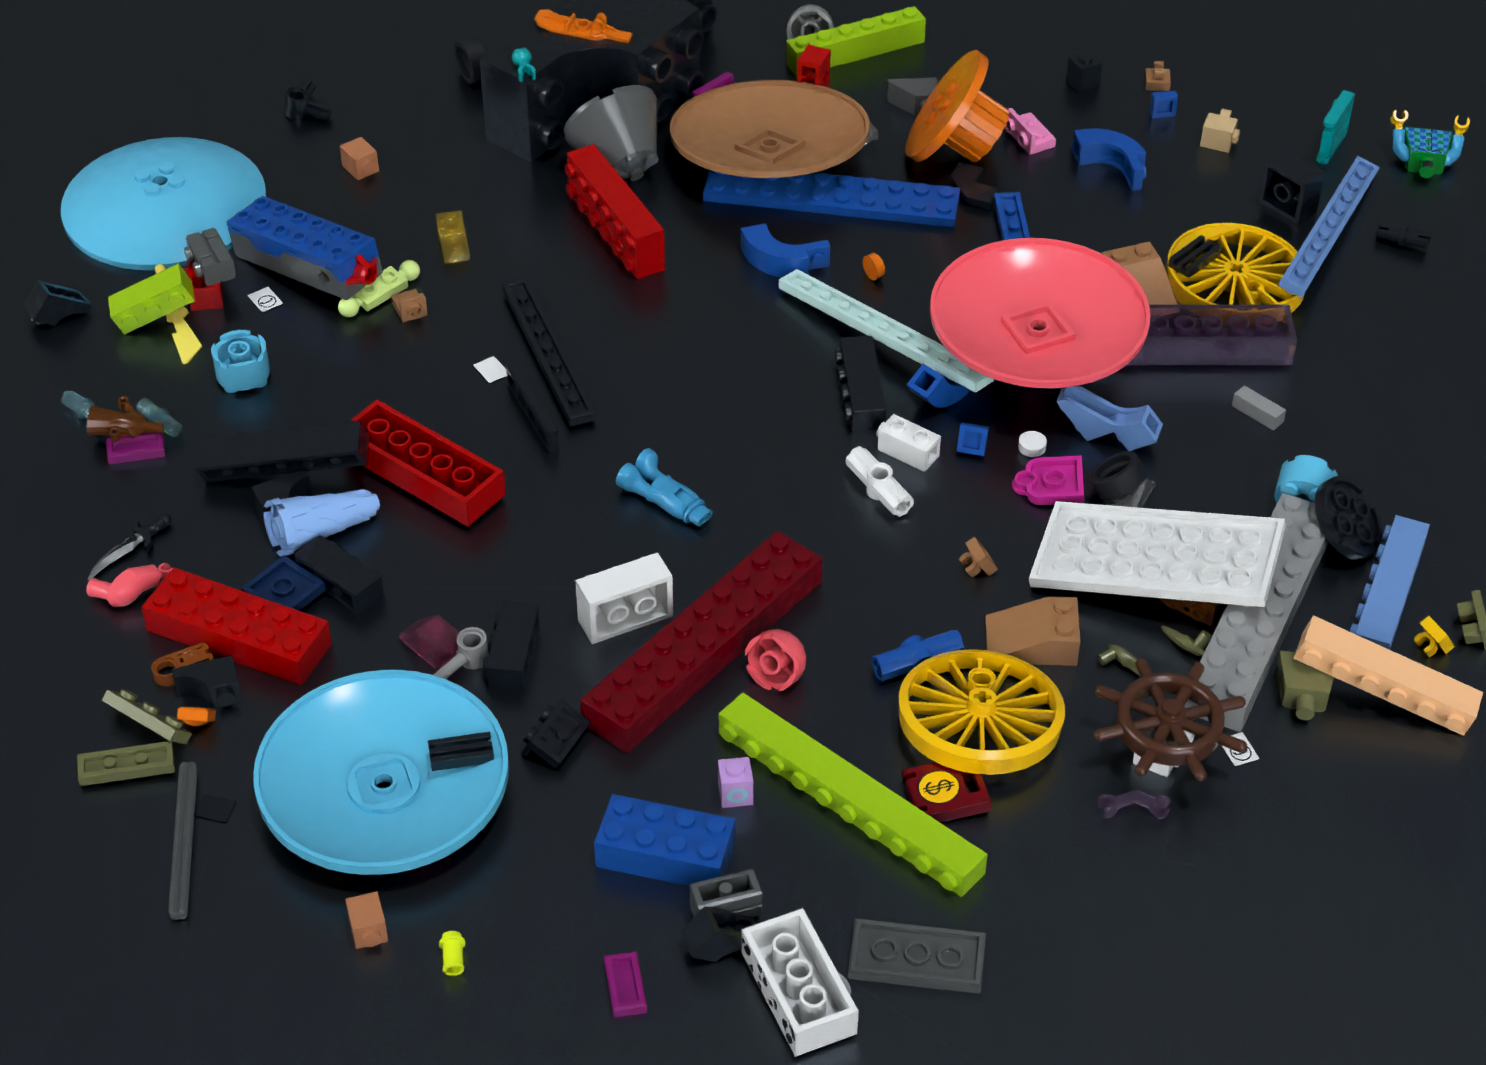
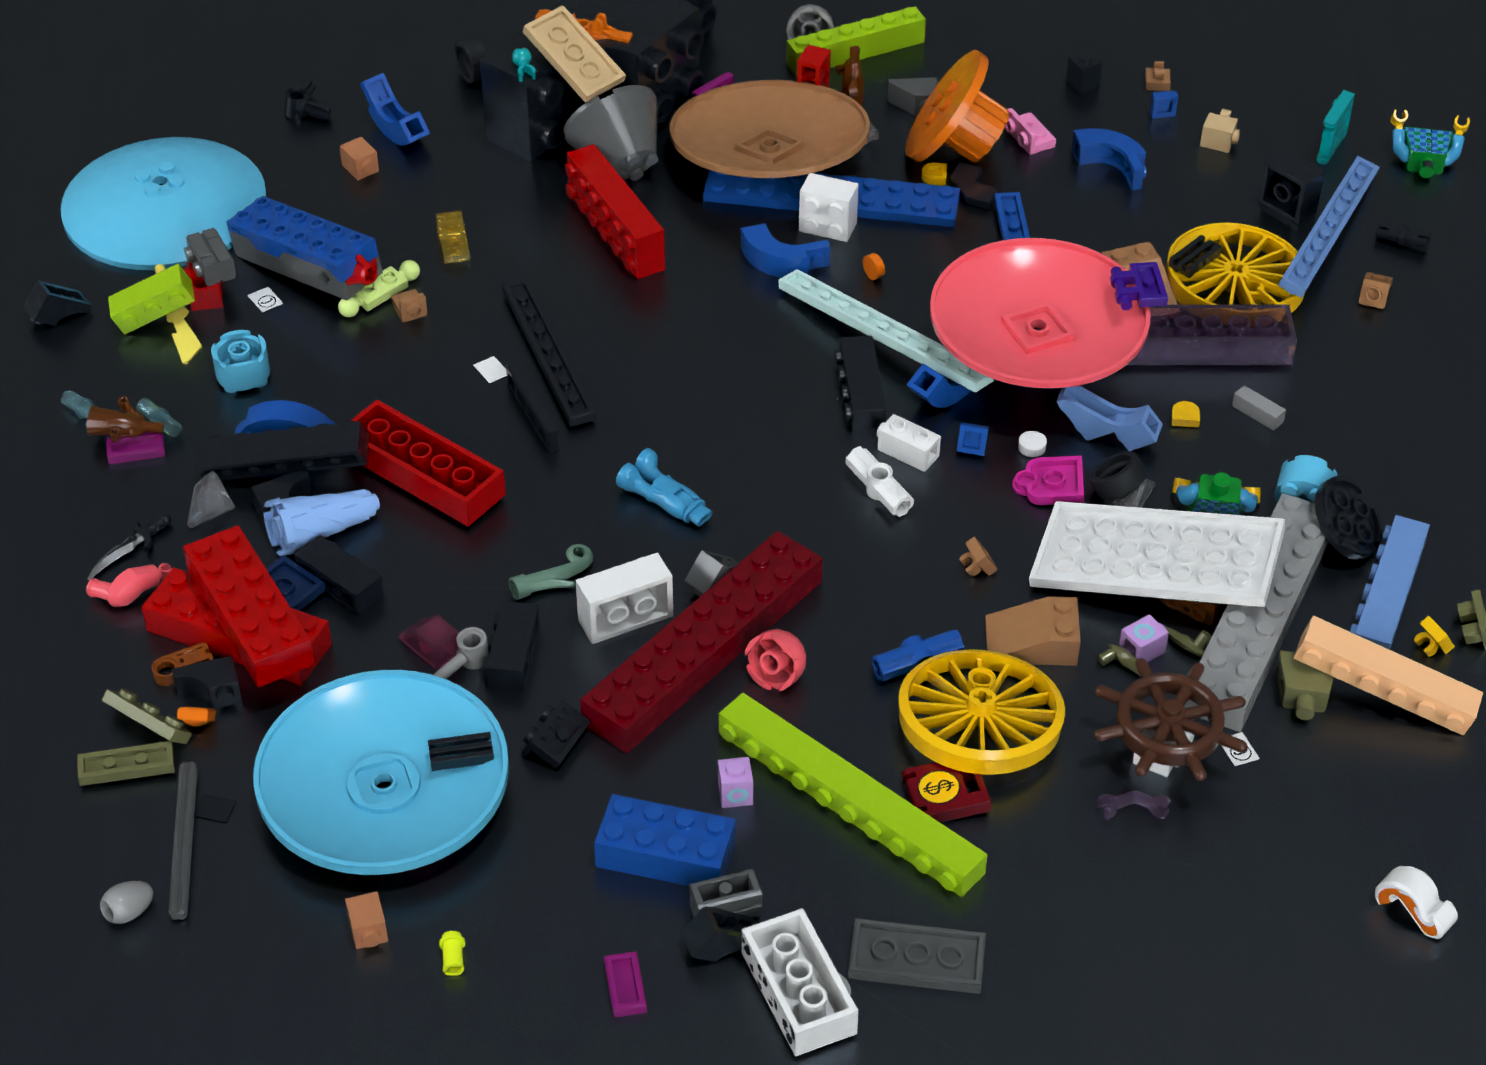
(126, 901): none -> light grey animal
(208, 500): none -> clear slope
(249, 606): none -> red brick
(280, 416): none -> blue arch
(389, 115): none -> blue arch
(556, 577): none -> sand green plant
(574, 53): none -> tan plate
(708, 570): none -> dark grey slope
(828, 207): none -> white brick
(852, 78): none -> reddish brown piece
(934, 174): none -> yellow tile
(1145, 638): none -> lavender brick
(1147, 285): none -> dark purple plate
(1185, 414): none -> yellow tile
(1216, 494): none -> torso
(1375, 290): none -> medium nougat bracket
(1419, 898): none -> white animal

